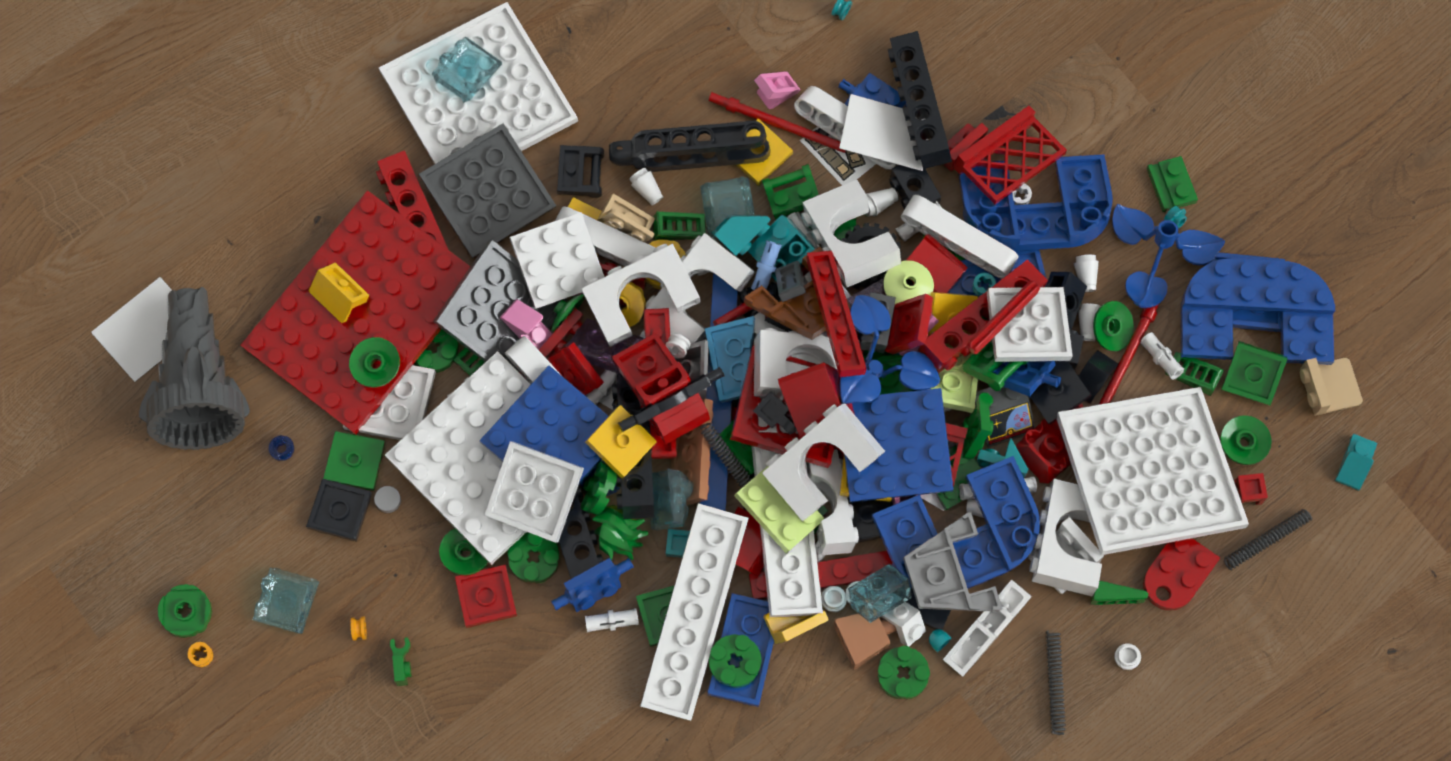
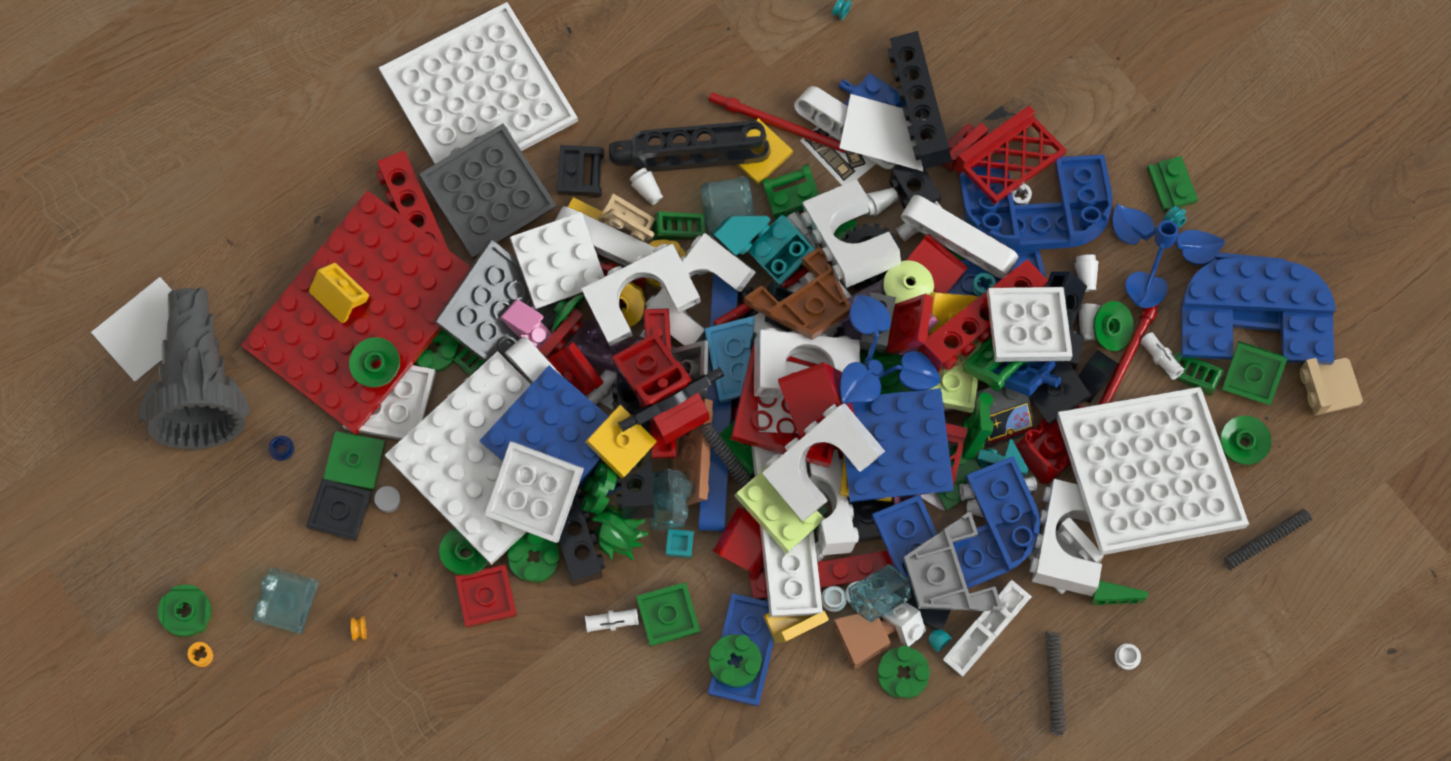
(401, 668): green plate -> none
(465, 69): clear light blue slope -> none
(592, 585): blue plate -> none
(678, 345): white bush -> none
(694, 612): white plate -> none
(766, 265): light blue pin -> none
(774, 411): black plate -> none
(776, 88): bright pink slope -> none
(790, 281): dark grey plate -> none
(836, 314): red plate -> none
(1003, 317): red axle -> none
(1181, 571): red plate -> none
(1251, 488): red panel -> none
(1356, 462): teal slope -> none

